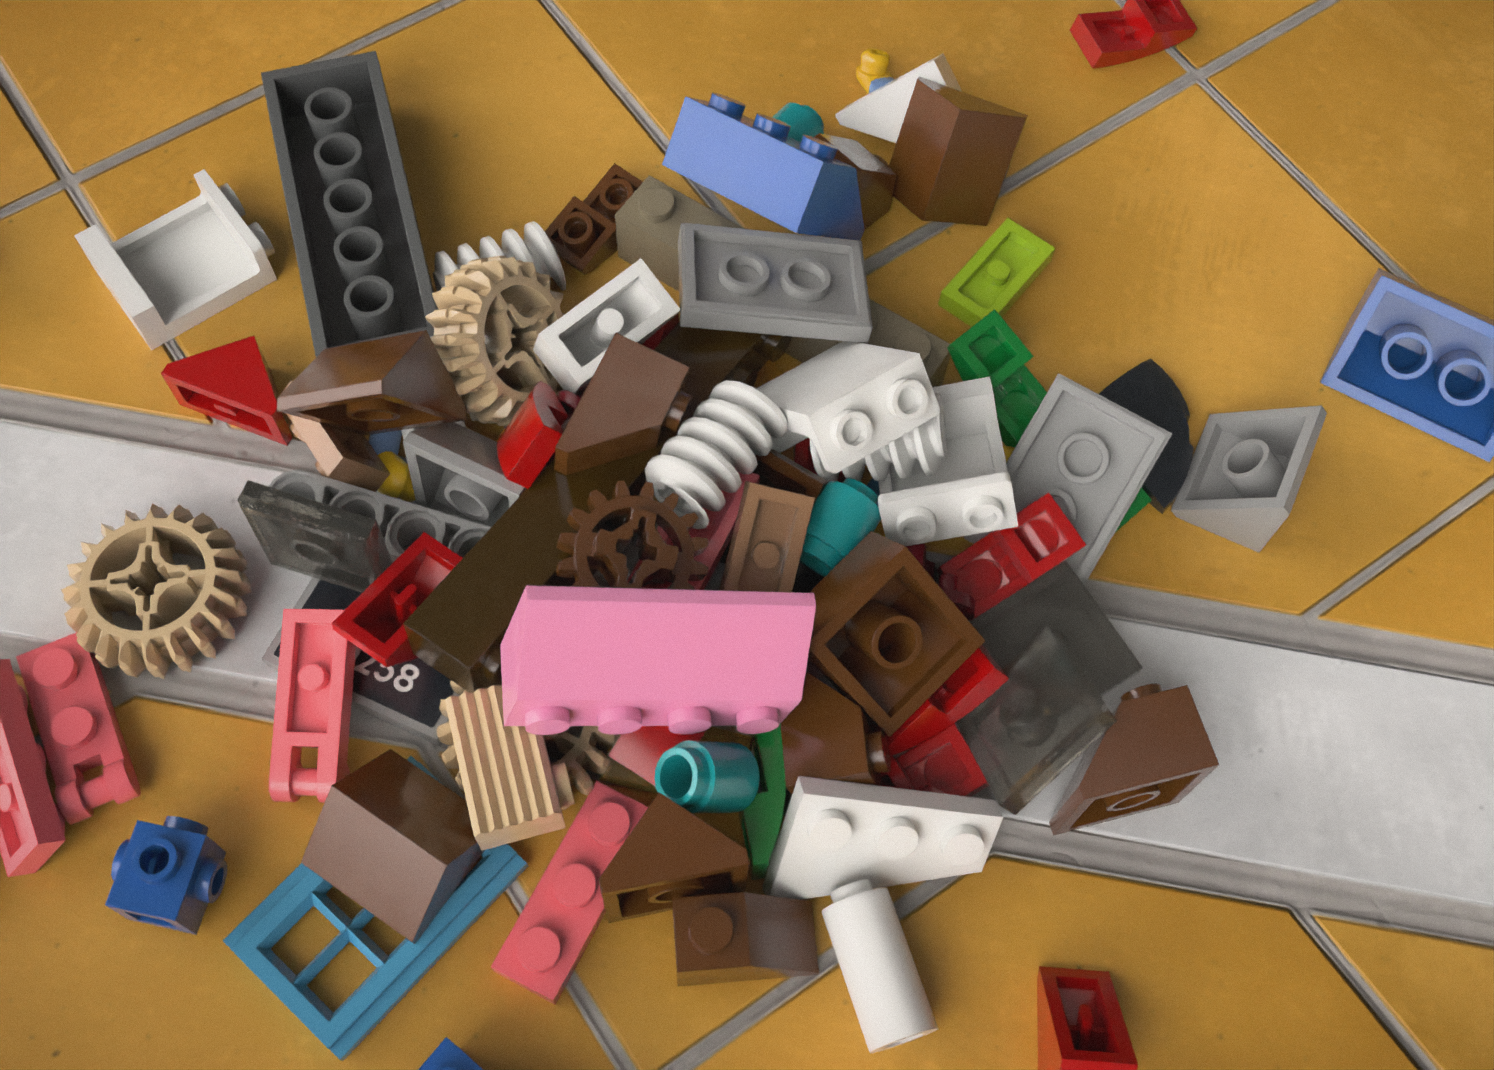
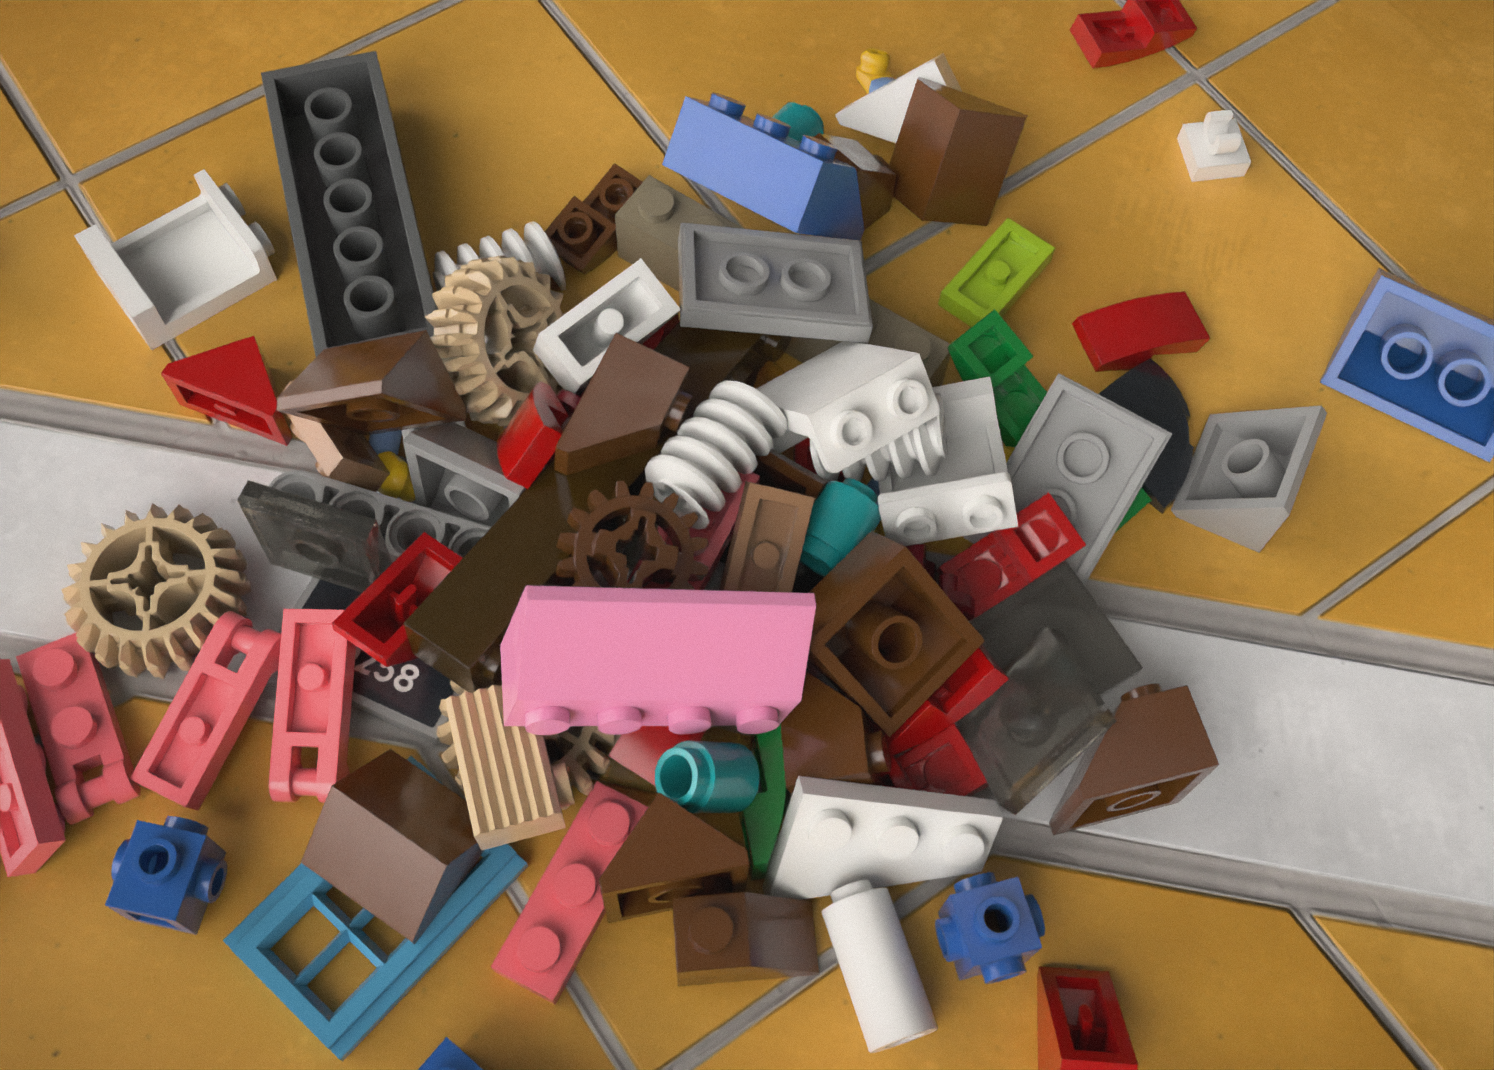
(209, 711): none -> coral plate
(973, 945): none -> blue brick
(1139, 328): none -> red slope
(1214, 147): none -> white tile

